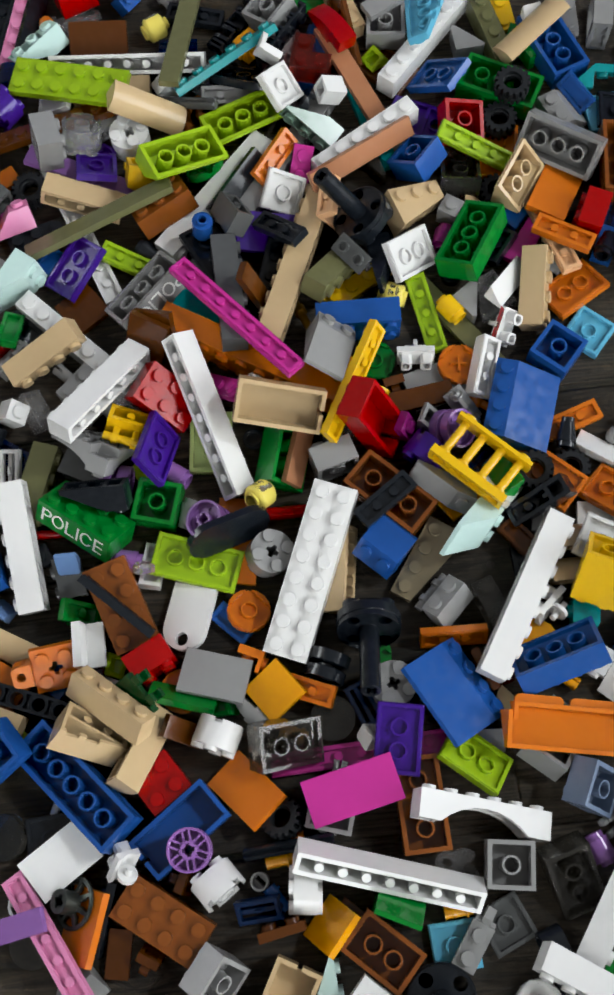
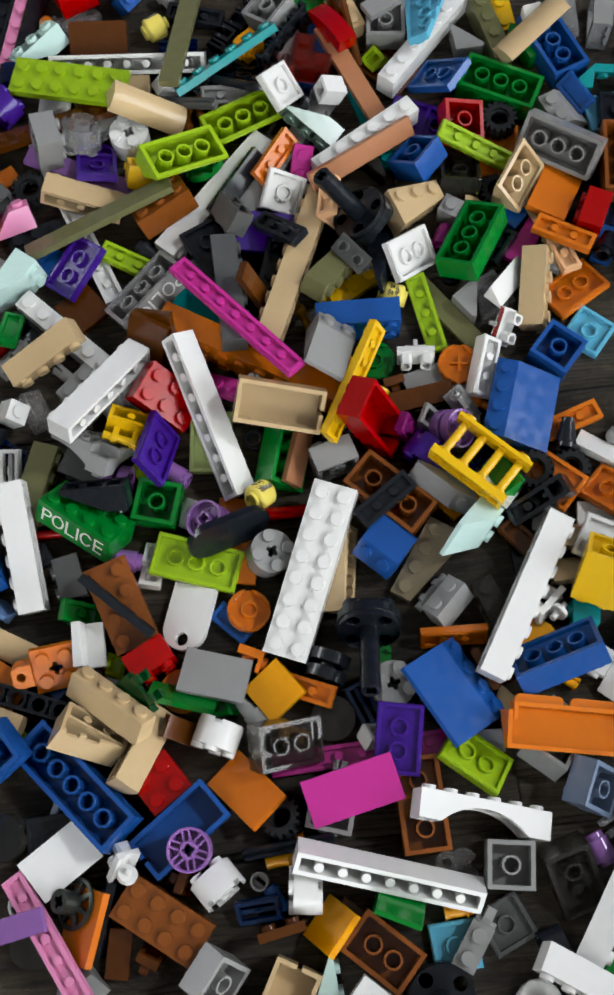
(67, 563): medium blue slope -> none
(142, 567): clear tile -> none
(202, 226): blue brick -> none
(266, 51): white tile -> none
(450, 309): yellow brick -> none
(511, 94): black tyre -> none

